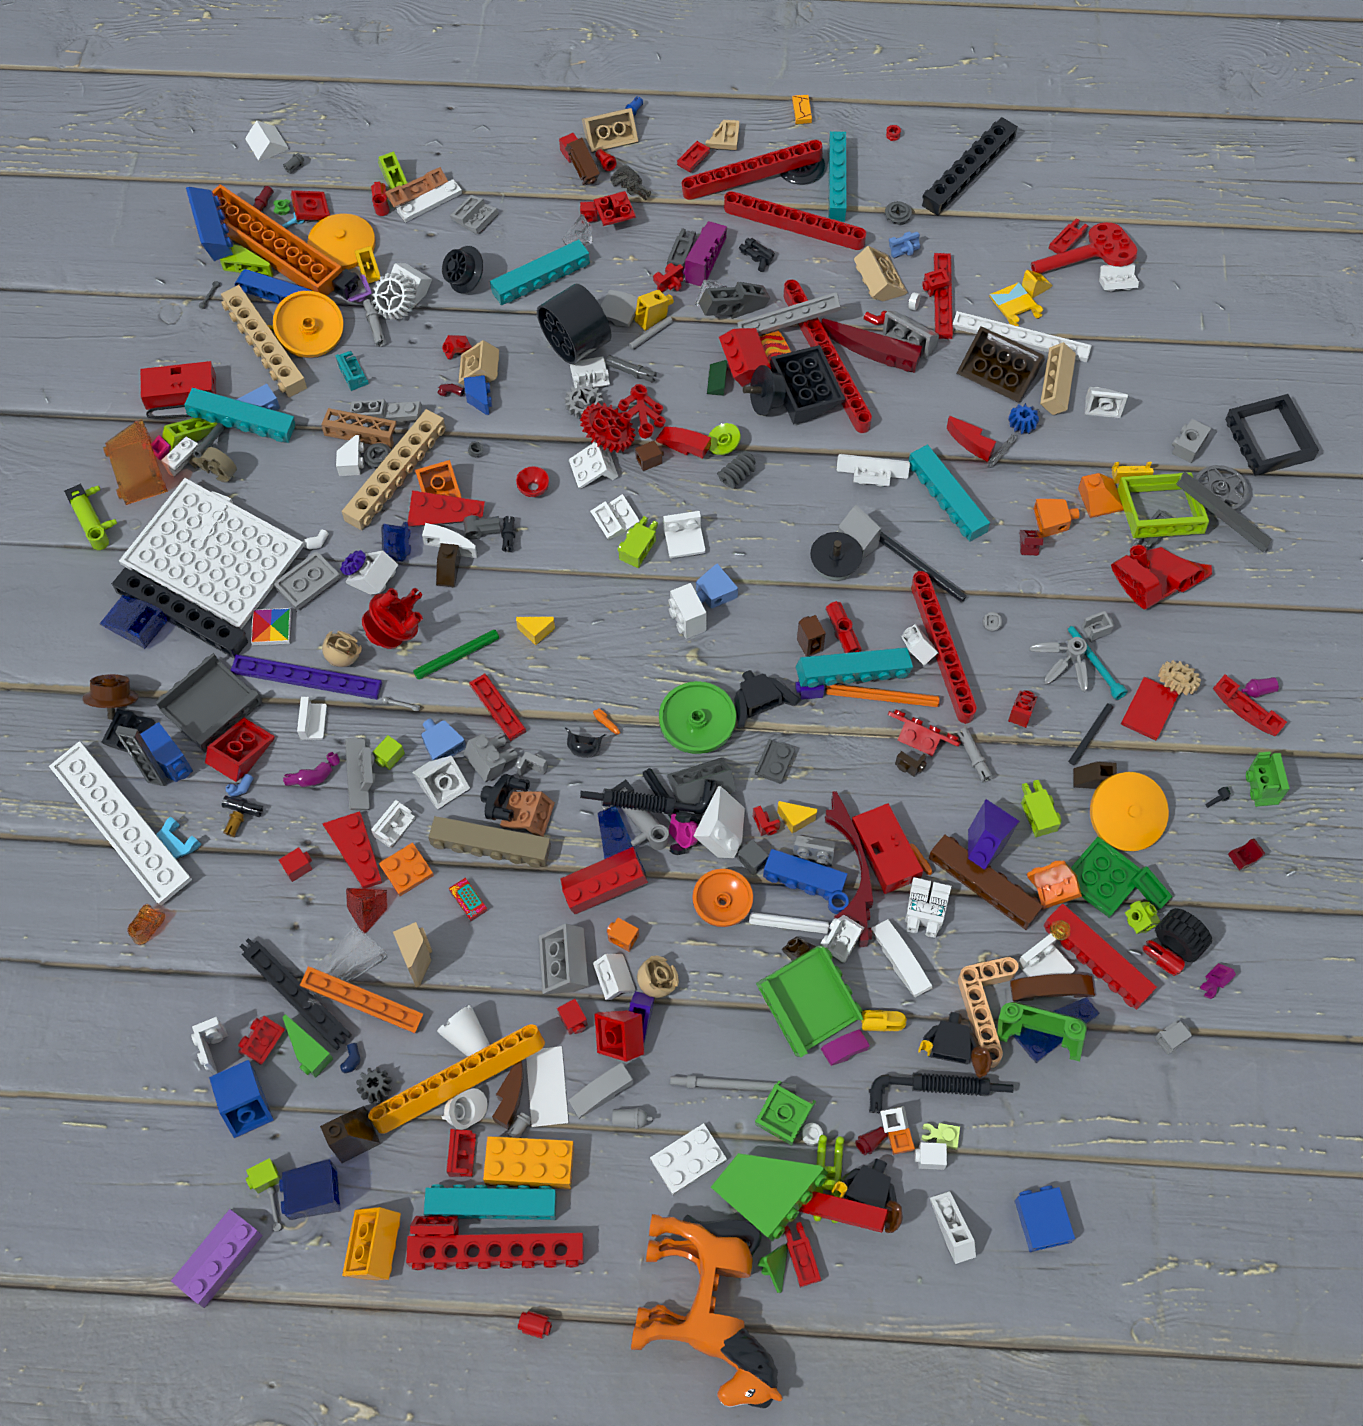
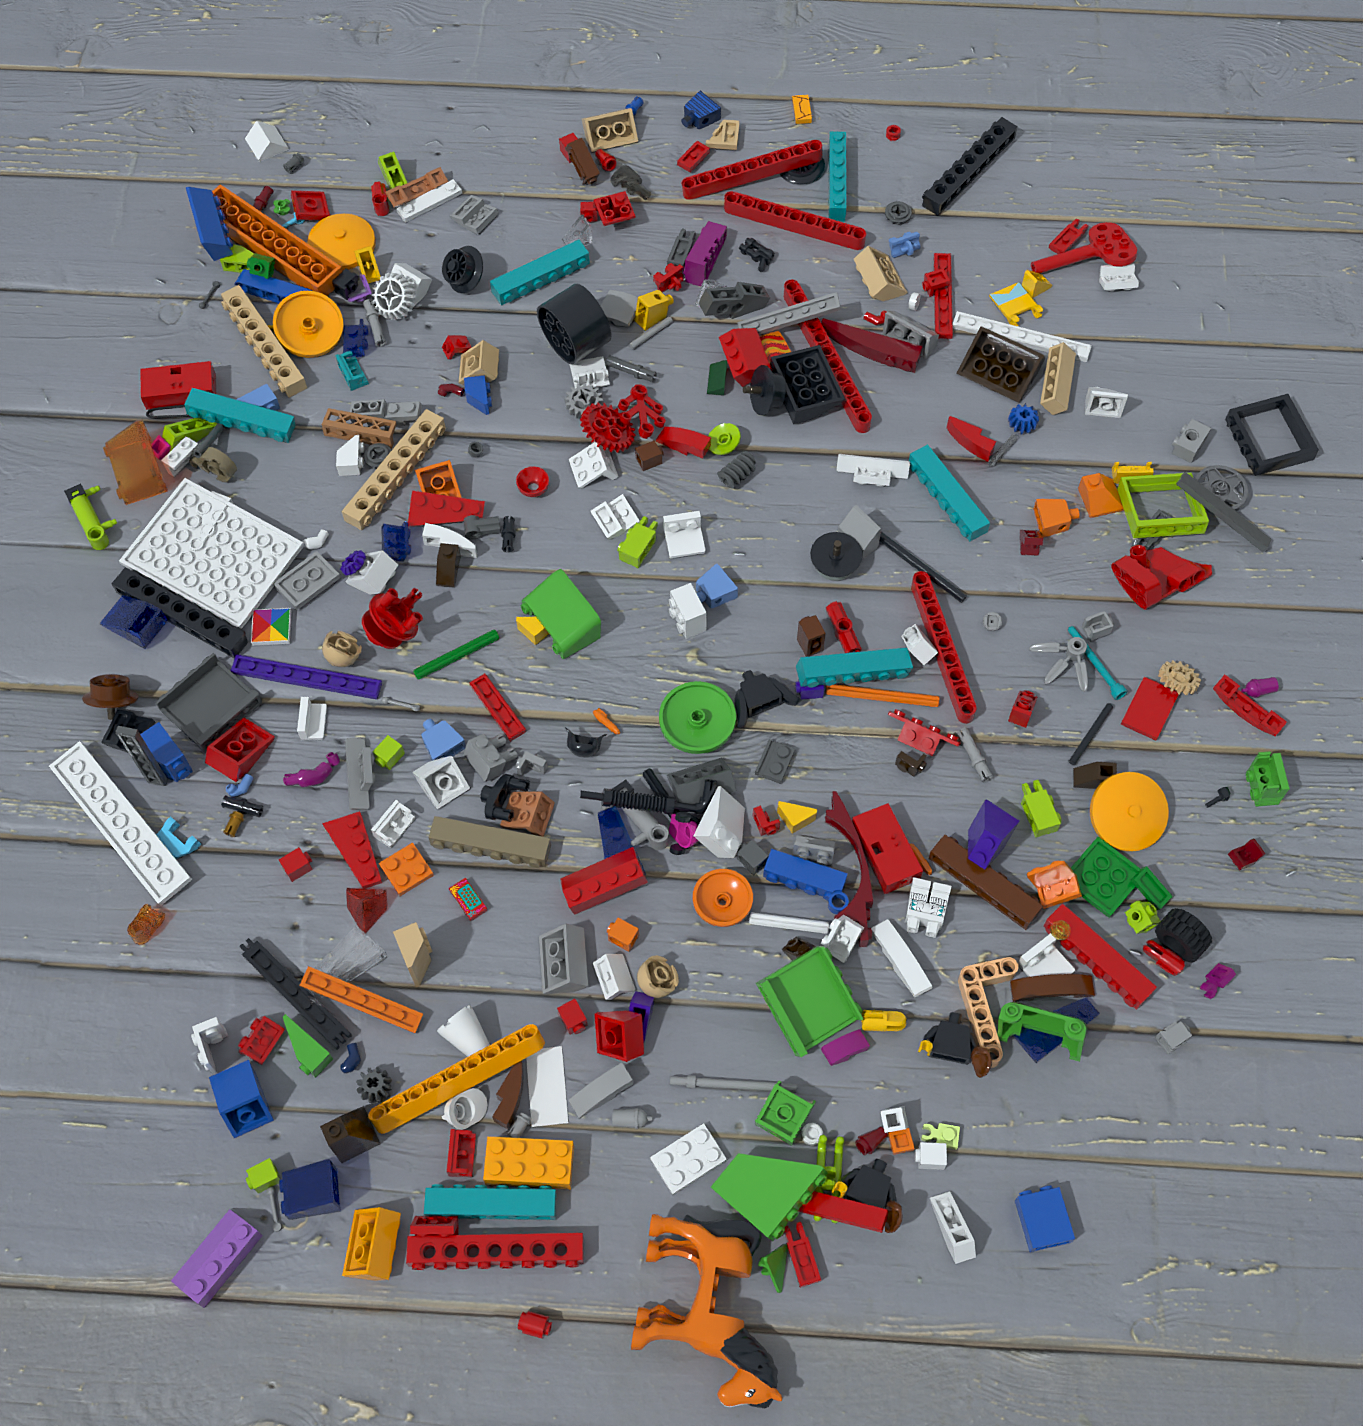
(266, 265): none -> green brick
(355, 339): none -> clear blue bracket
(563, 614): none -> bright green windscreen
(701, 111): none -> dark blue torso
(935, 1083): black piece -> none

